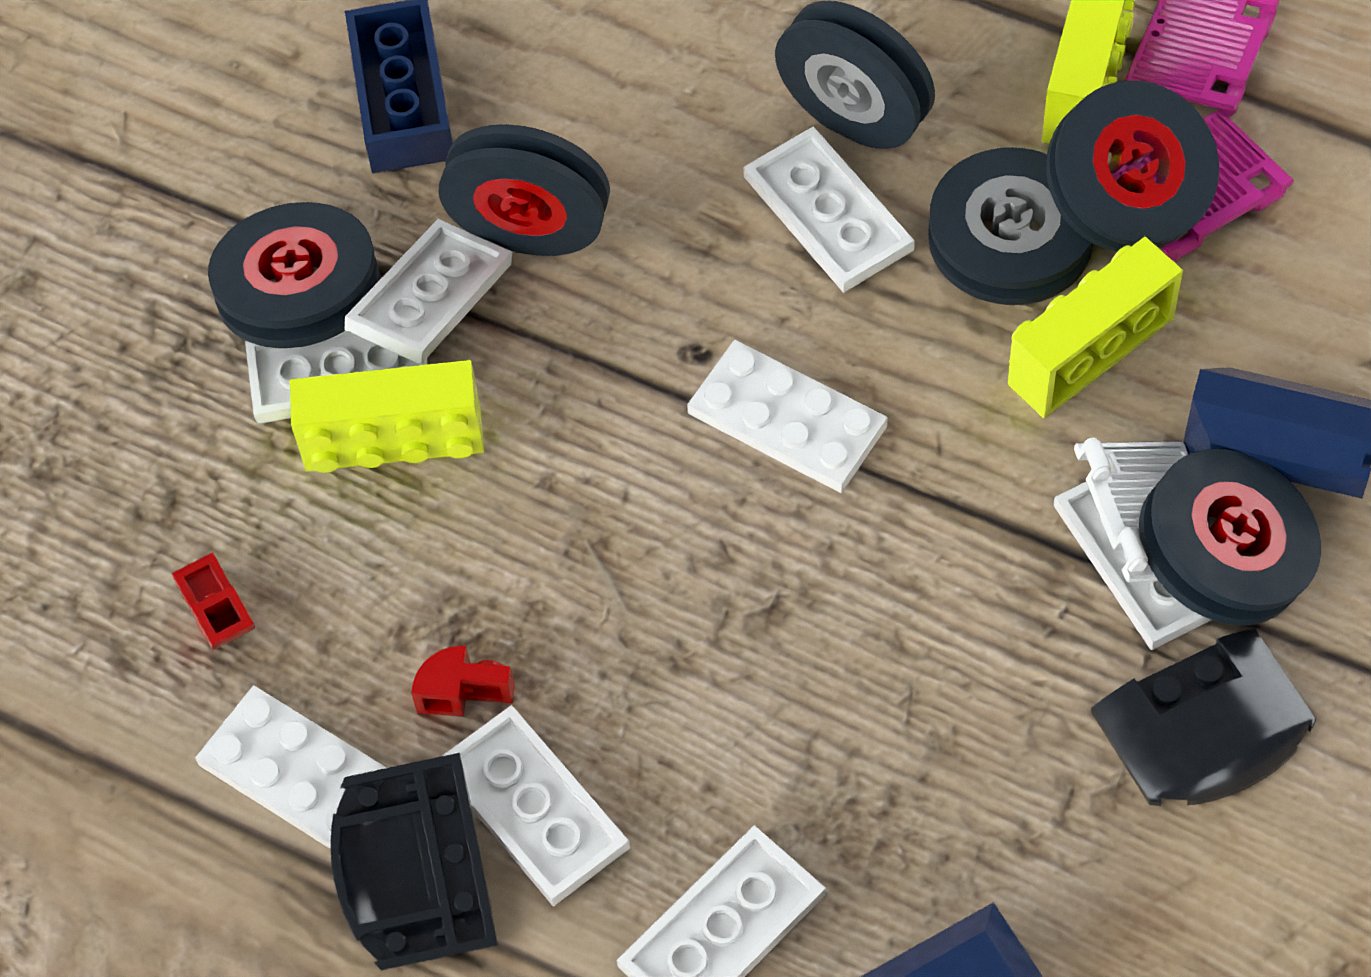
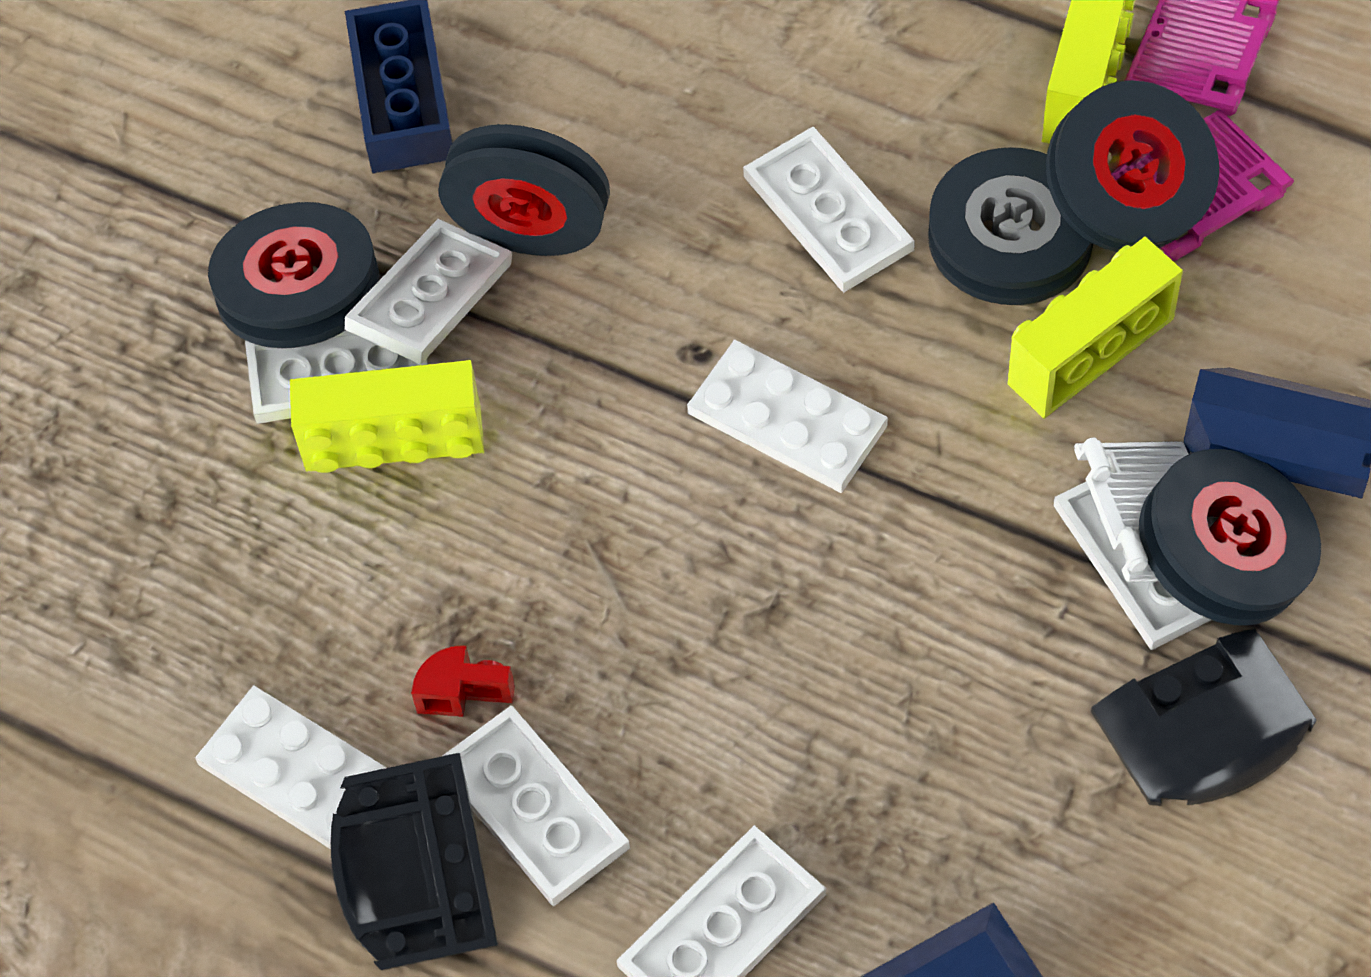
(213, 601): red brick -> none
(855, 74): black wheel -> none

